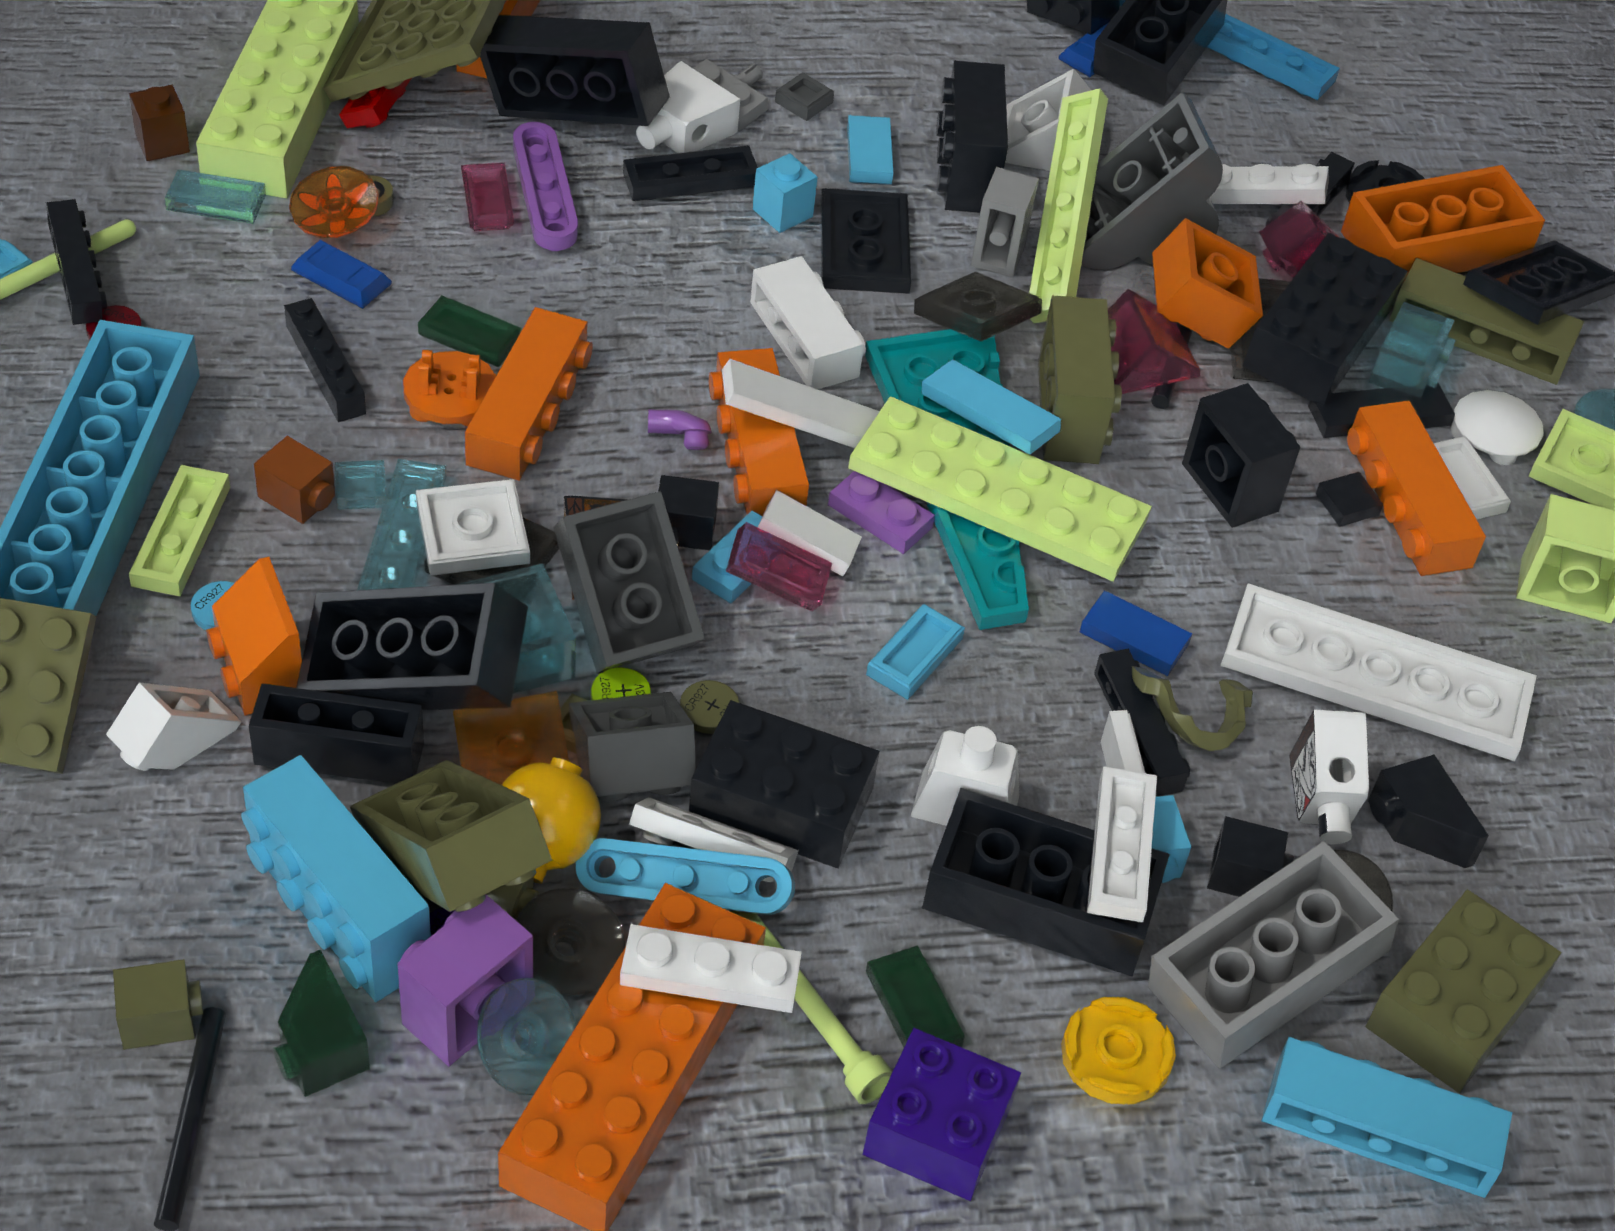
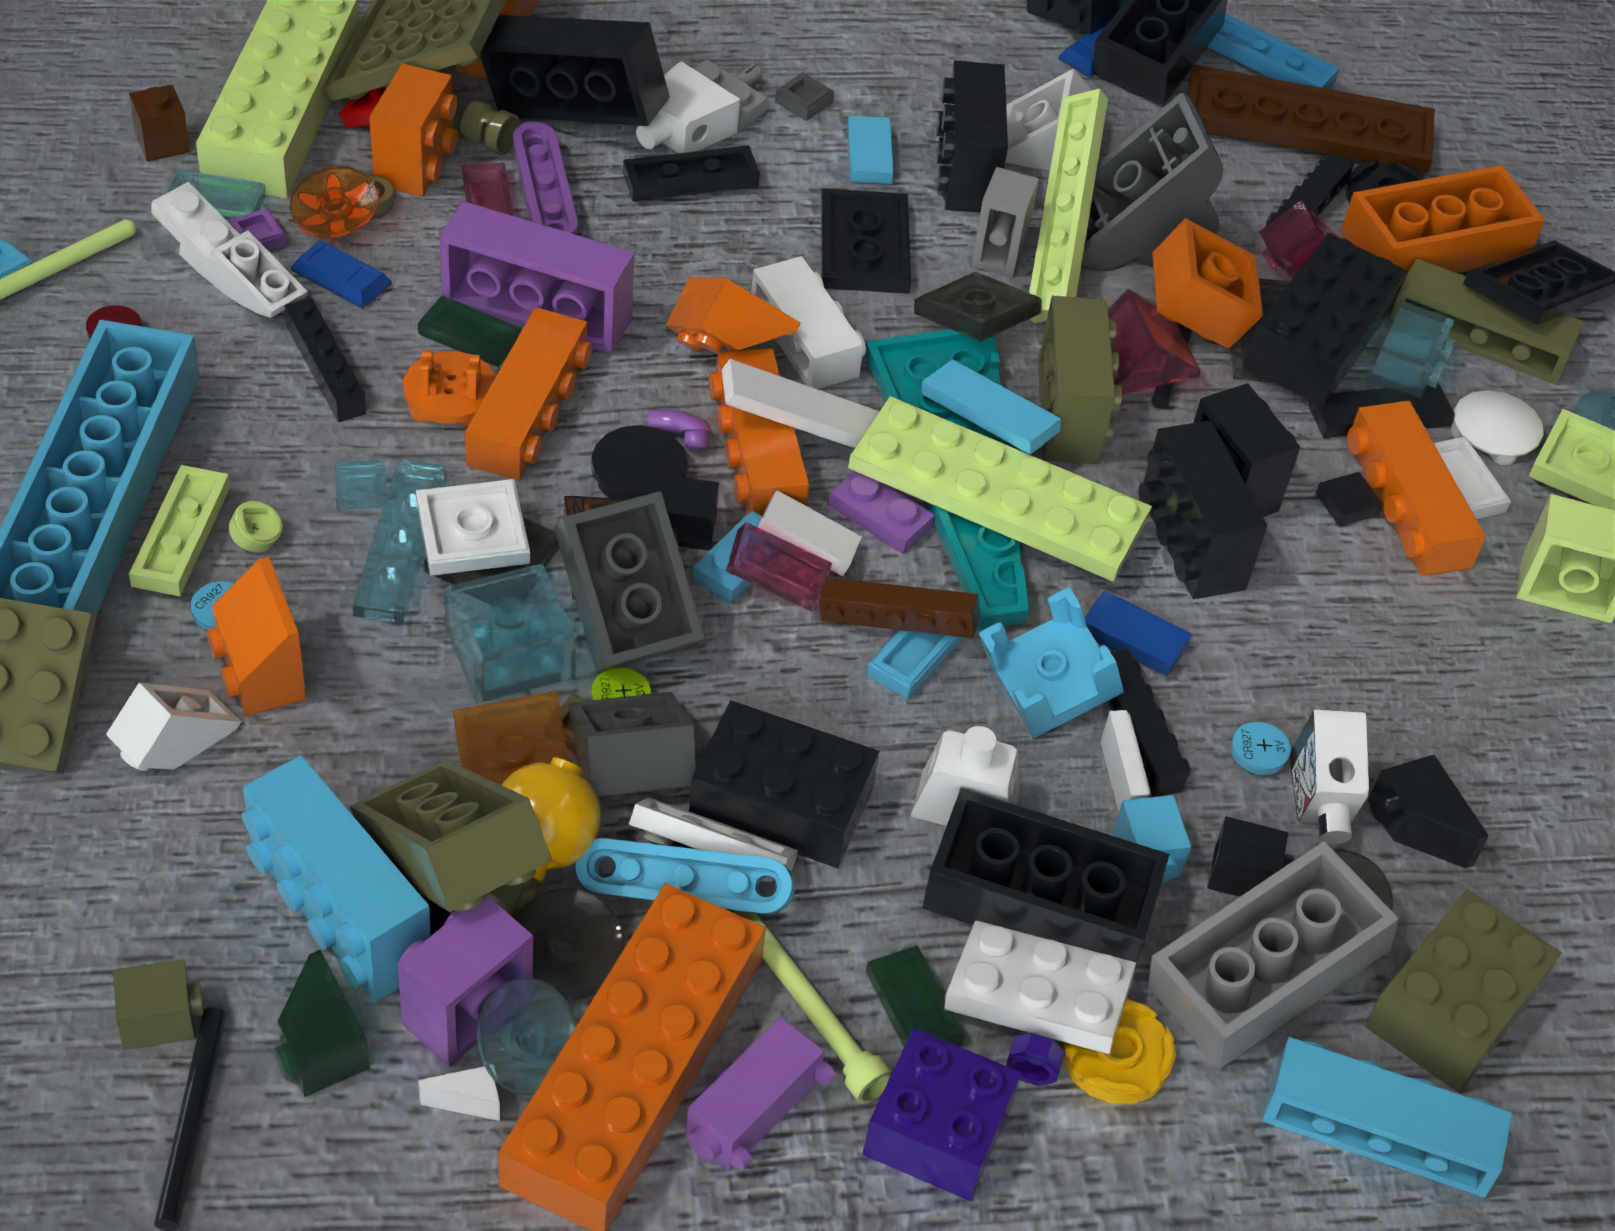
(76, 261): black piece -> none
(223, 256): none -> white slope
(255, 526): none -> yellowish green tile
(262, 227): none -> medium lavender tile
(295, 479): dark orange brick -> none
(337, 733): black brick -> none
(413, 129): none -> orange brick
(417, 645): black brick -> none
(463, 1092): none -> white piece
(488, 126): none -> olive wheel
(518, 265): none -> medium lavender brick
(634, 458): none -> black tile
(706, 704): olive piece -> none
(710, 968): white plate -> none
(723, 315): none -> orange slope
(755, 1095): none -> medium lavender brick
(784, 192): medium azure brick -> none
(899, 607): none -> reddish brown piece
(1036, 1057): none -> dark purple tile
(1040, 986): none -> white plate
(1054, 667): none -> medium azure panel
(1122, 844): white plate -> none
(1202, 509): none -> black brick
(1236, 697): olive helmet -> none
(1260, 748): none -> medium azure piece
(1272, 185): white plate -> none
(1312, 118): none -> reddish brown plate
(1381, 671): white plate -> none

